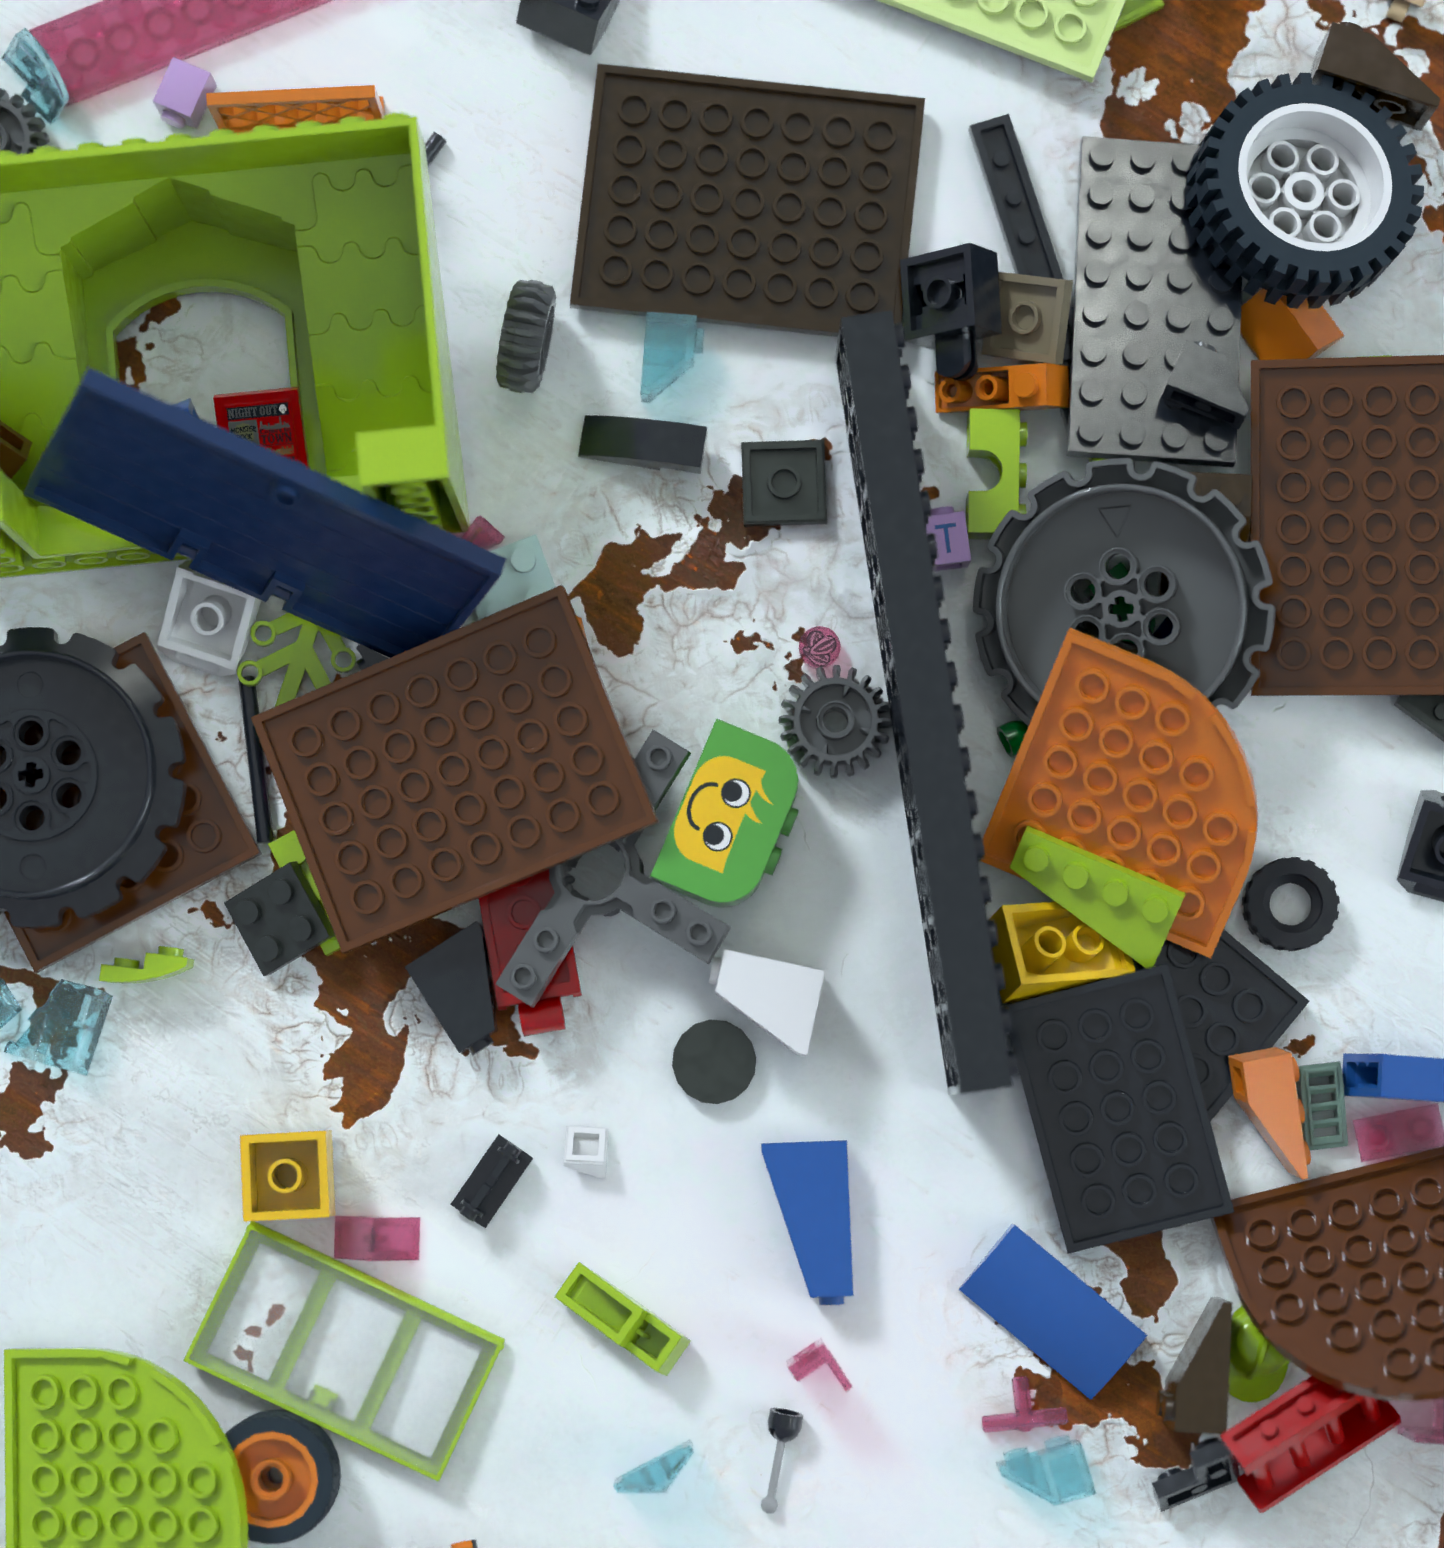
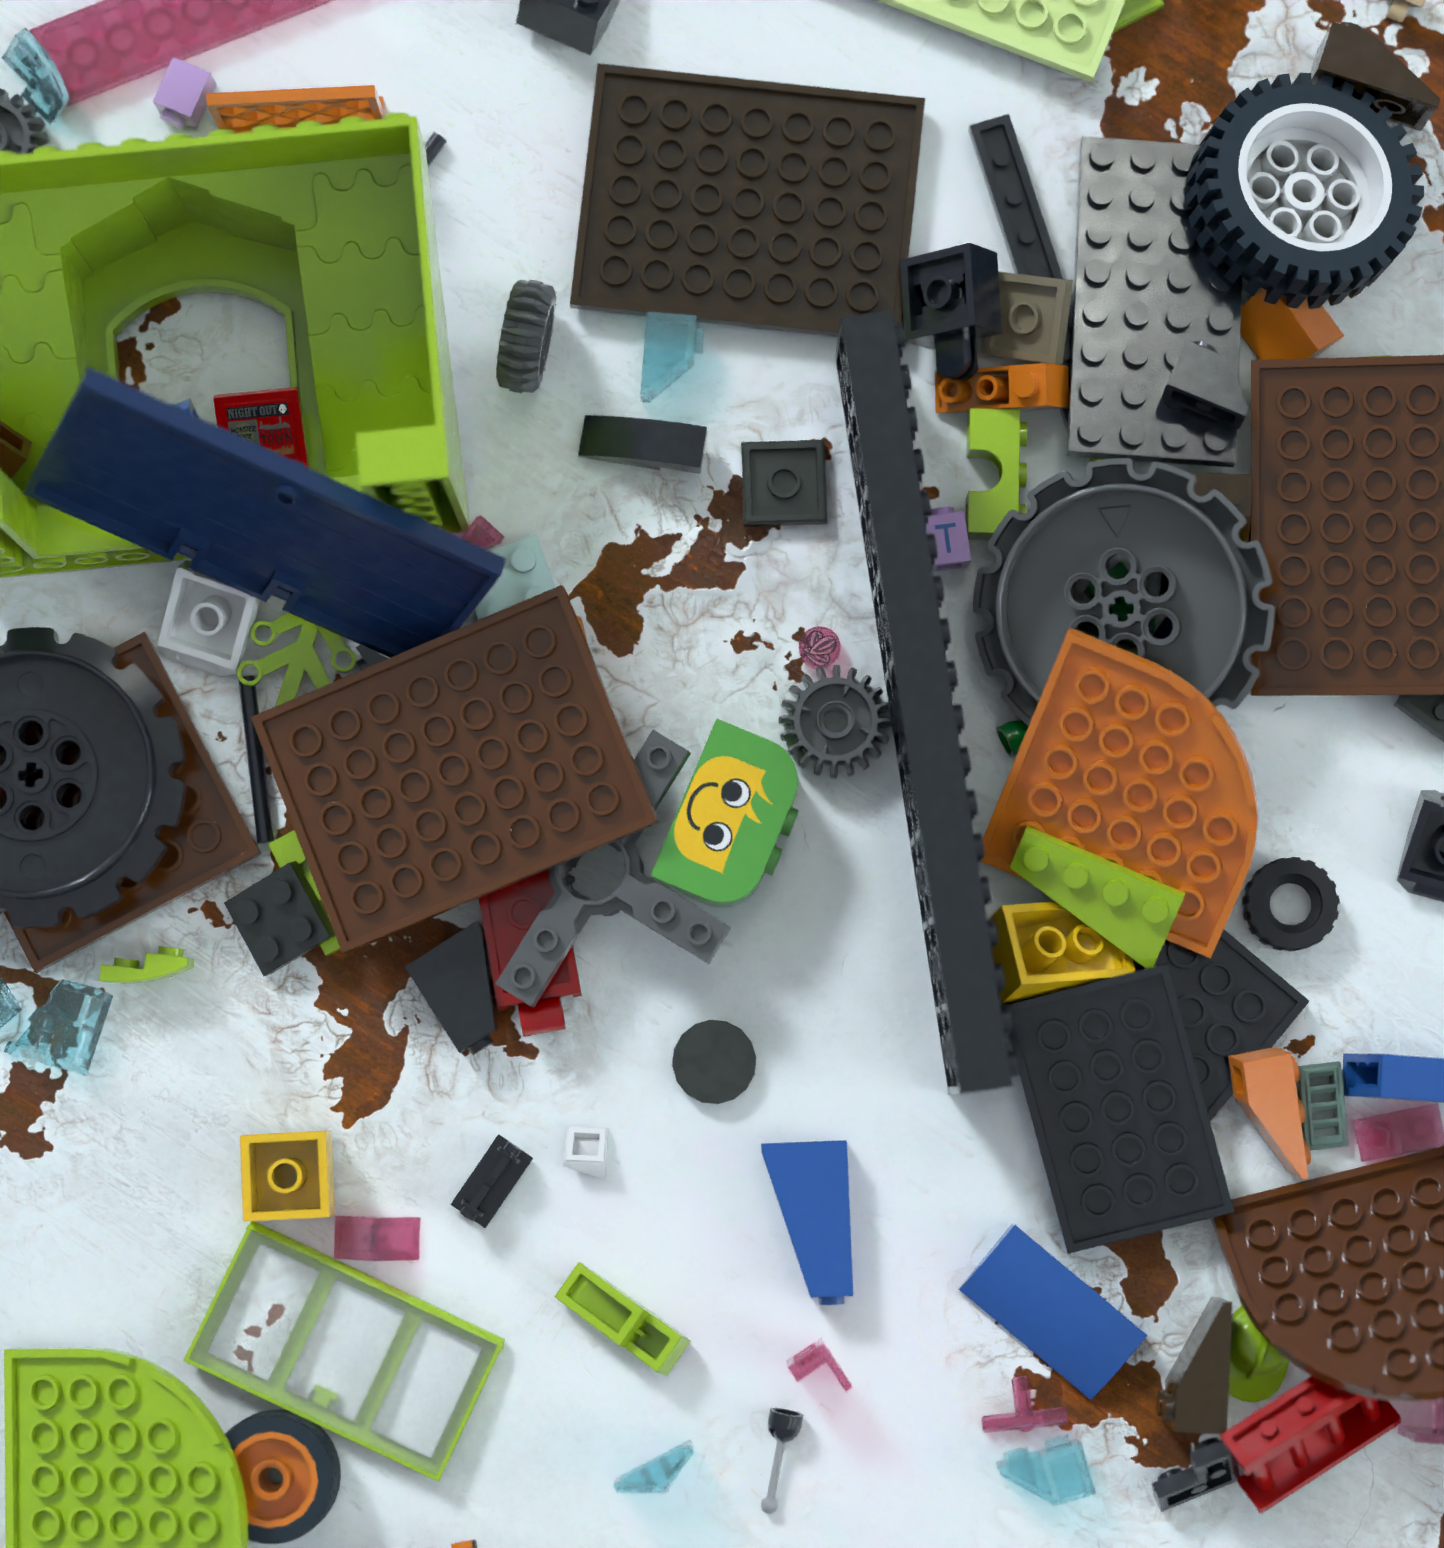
(771, 994): white slope -> none

